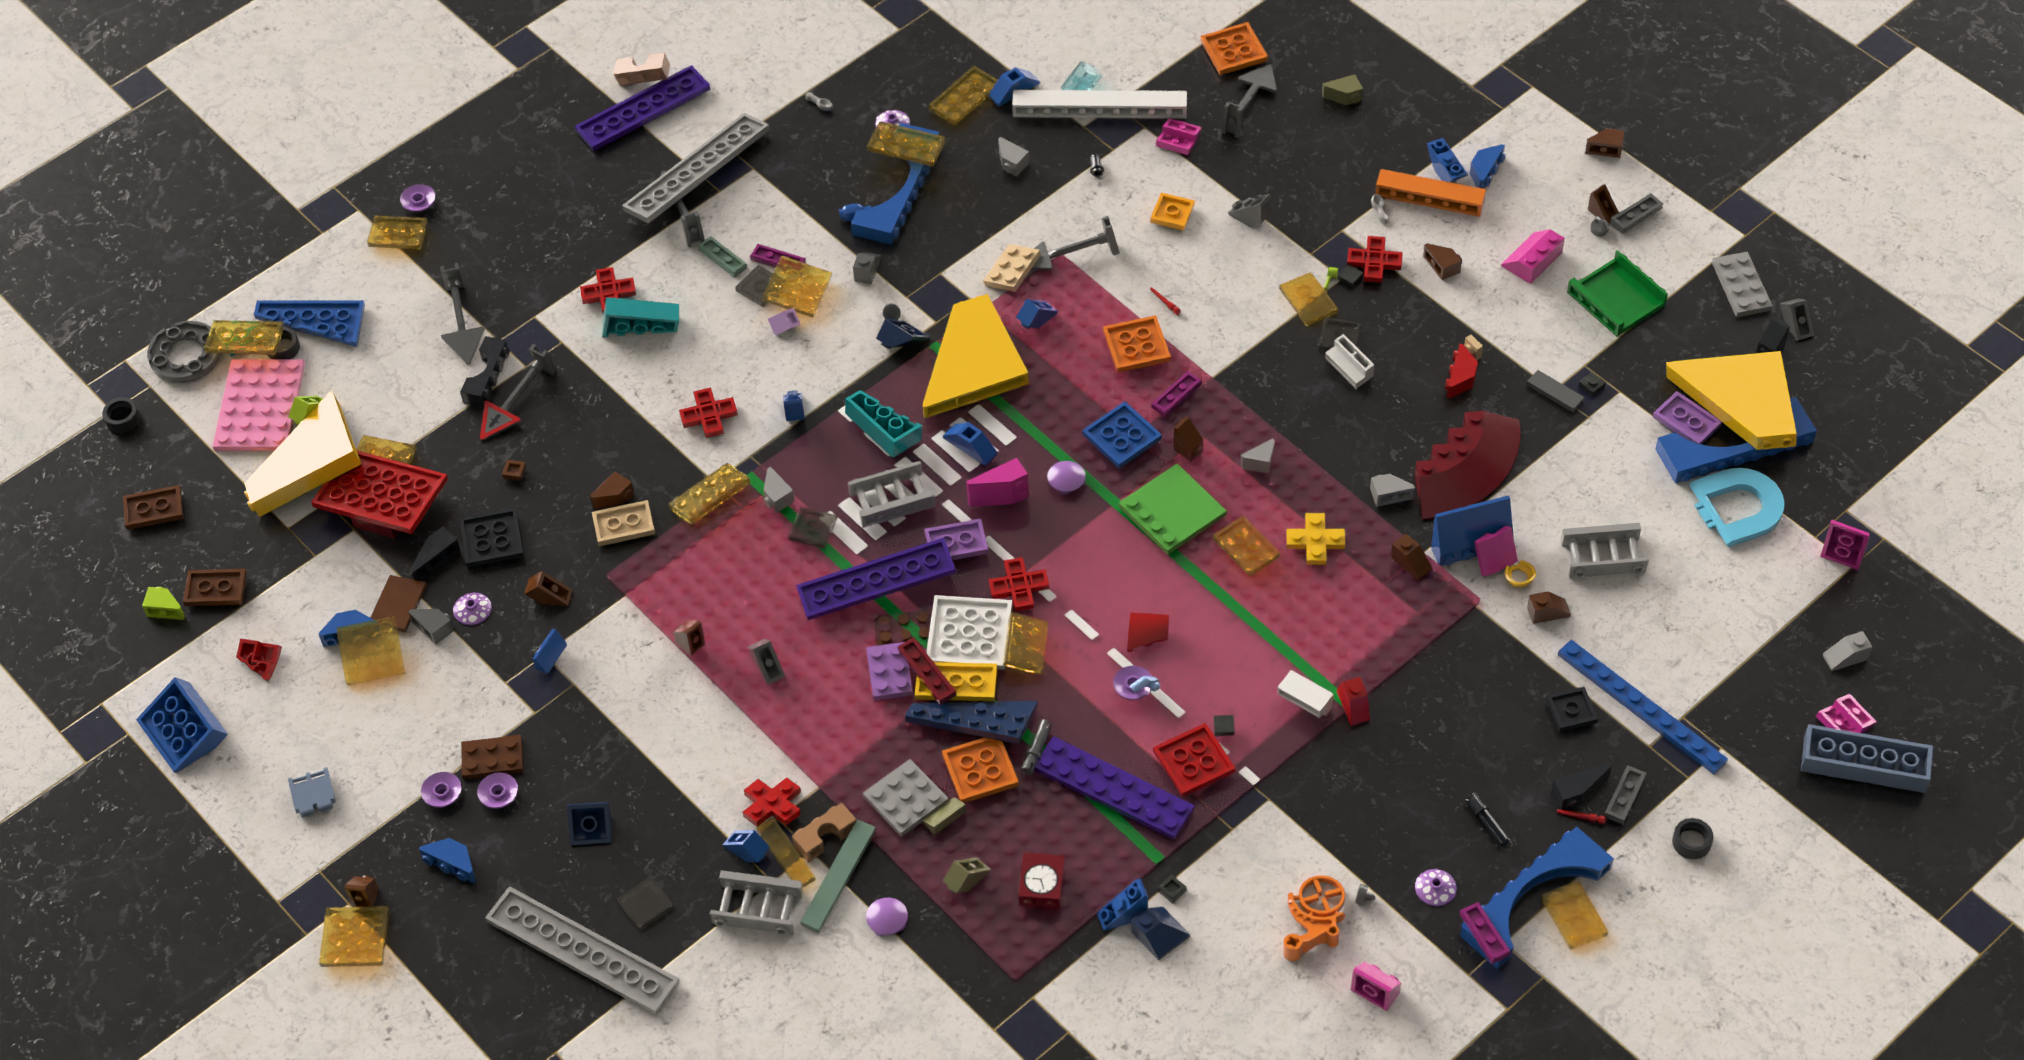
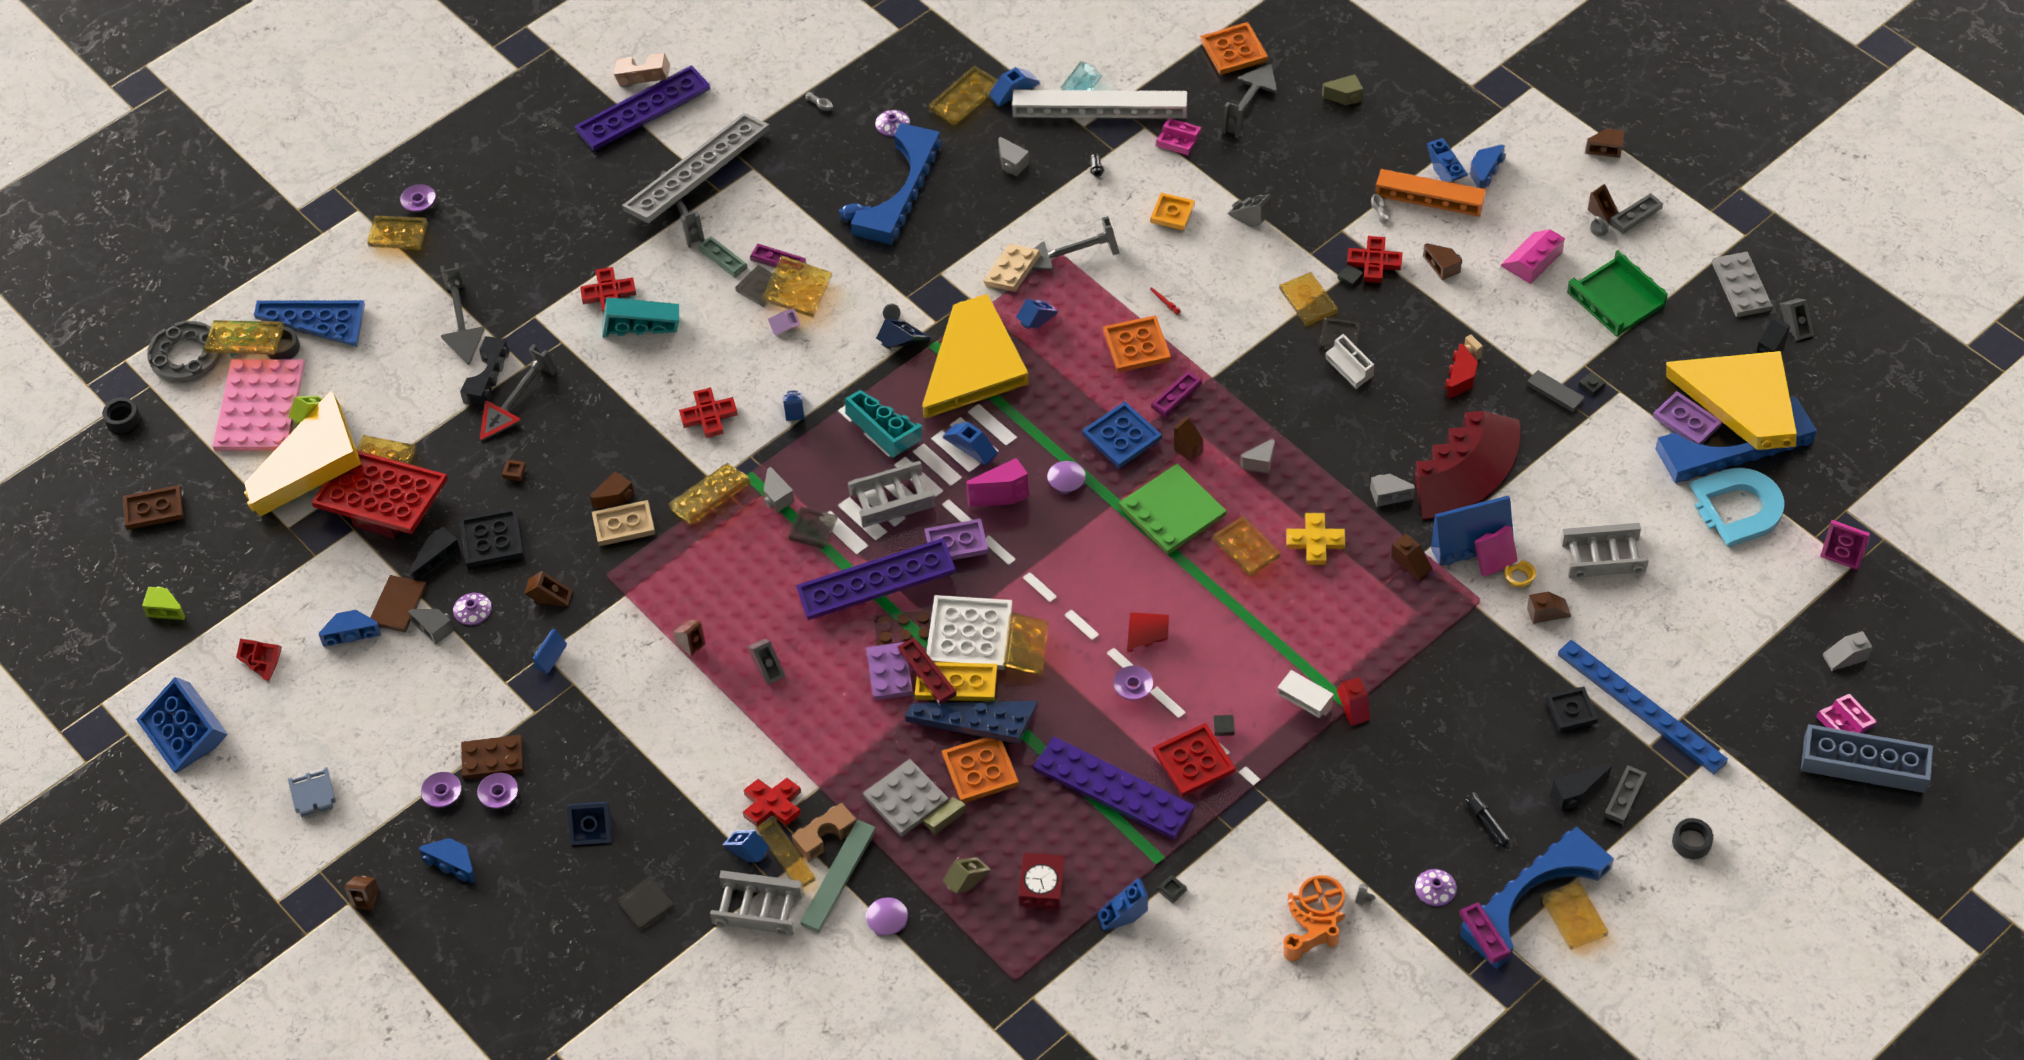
(215, 587): reddish brown plate -> none
(354, 936): clear yellow plate -> none
(370, 650): clear yellow plate -> none
(582, 950): light grey plate -> none
(865, 267): dark grey slope -> none
(906, 143): clear yellow plate -> none
(1019, 584): red plate -> none
(1034, 753): dark grey pin -> none
(1146, 681): light blue arm -> none
(1158, 931): dark blue slope -> none
(1332, 273): lime hand -> none
(1375, 985): dark pink slope -> none
(1592, 817): red piece -> none

